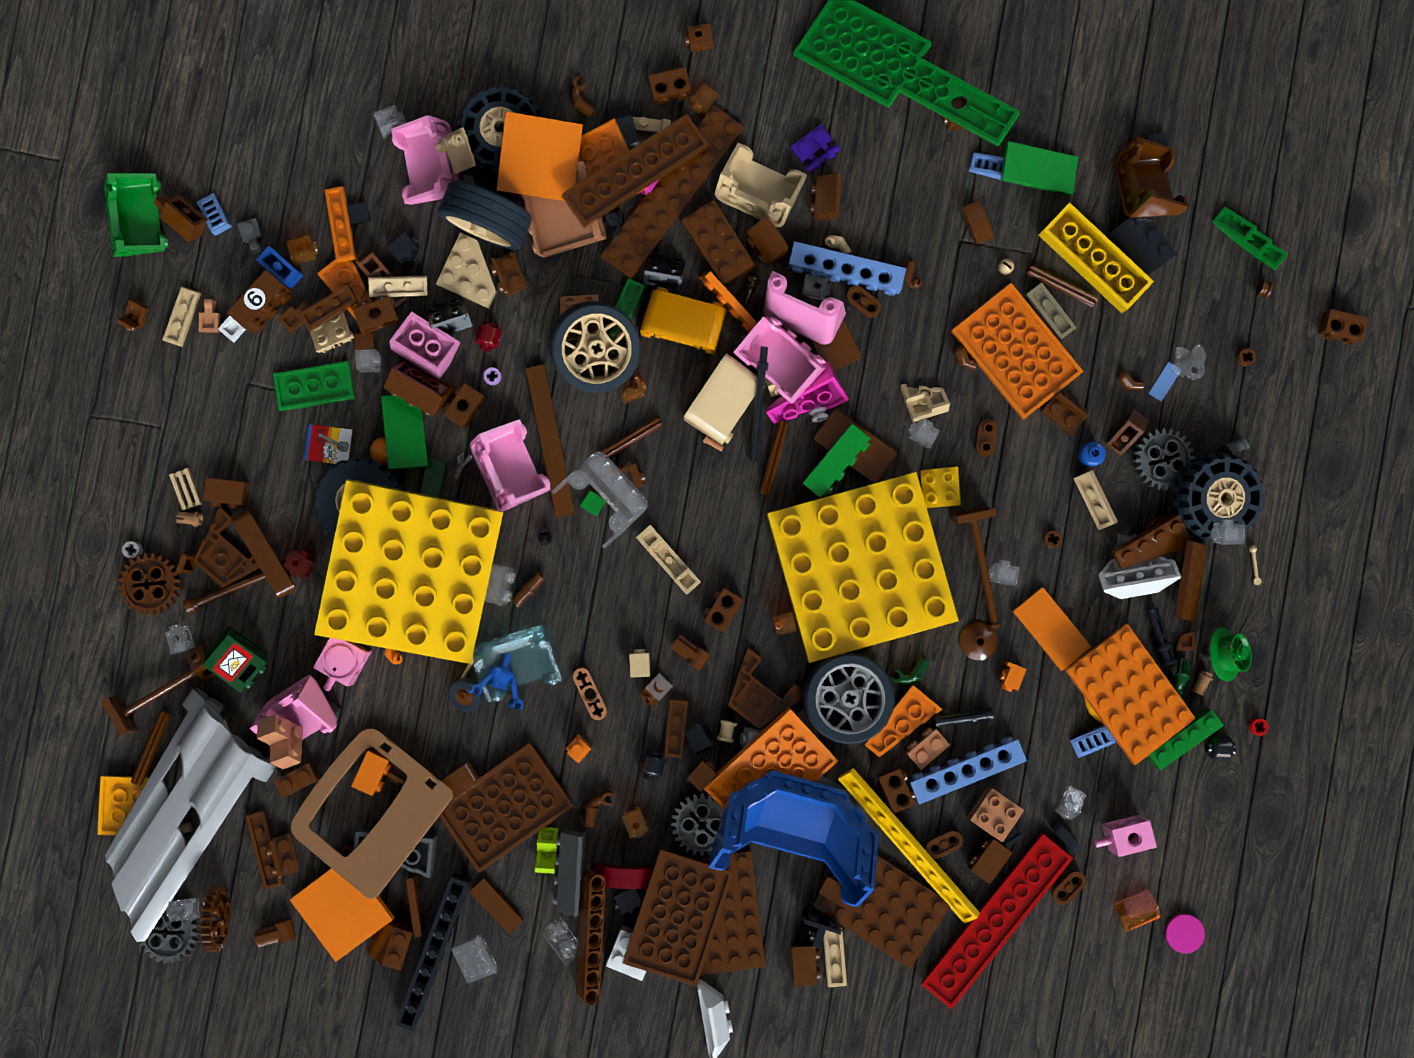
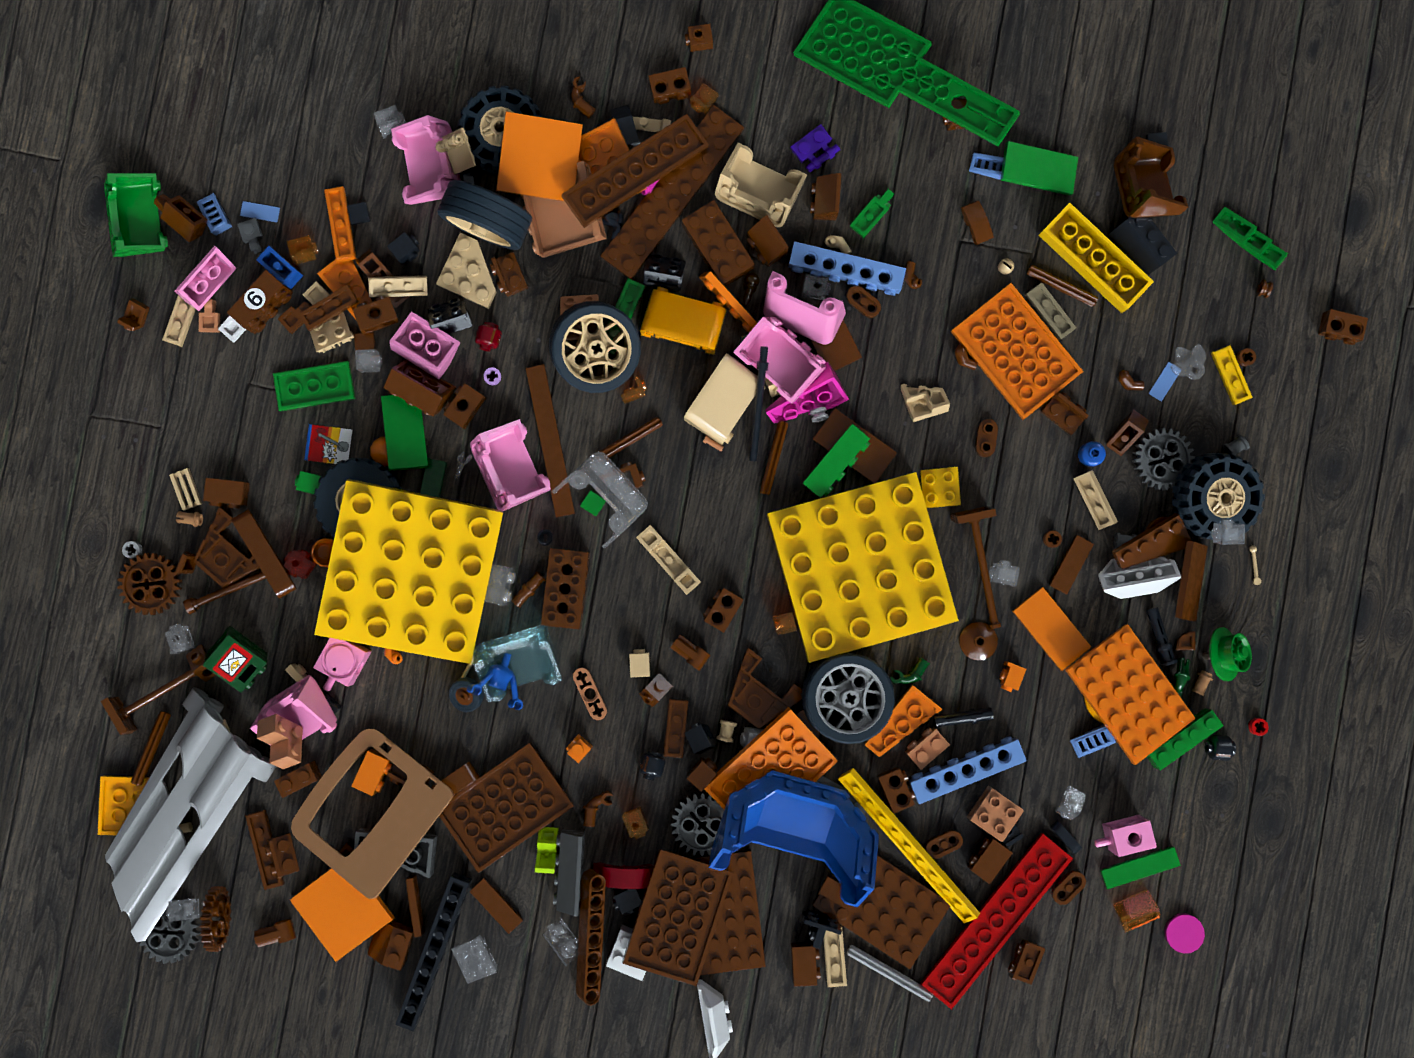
(205, 279): none -> bright pink slope
(260, 211): none -> medium blue sticker
(296, 671): none -> tan plate
(307, 482): none -> green brick
(315, 293): none -> tan plate
(322, 551): none -> orange hair
(553, 595): none -> reddish brown brick
(872, 214): none -> green hinge
(889, 973): none -> light grey axle
(923, 433): clear brick -> none
(1026, 961): none -> reddish brown bracket
(1071, 564): none -> reddish brown tile
(1140, 867): none -> green tile
(1231, 375): none -> yellow tile

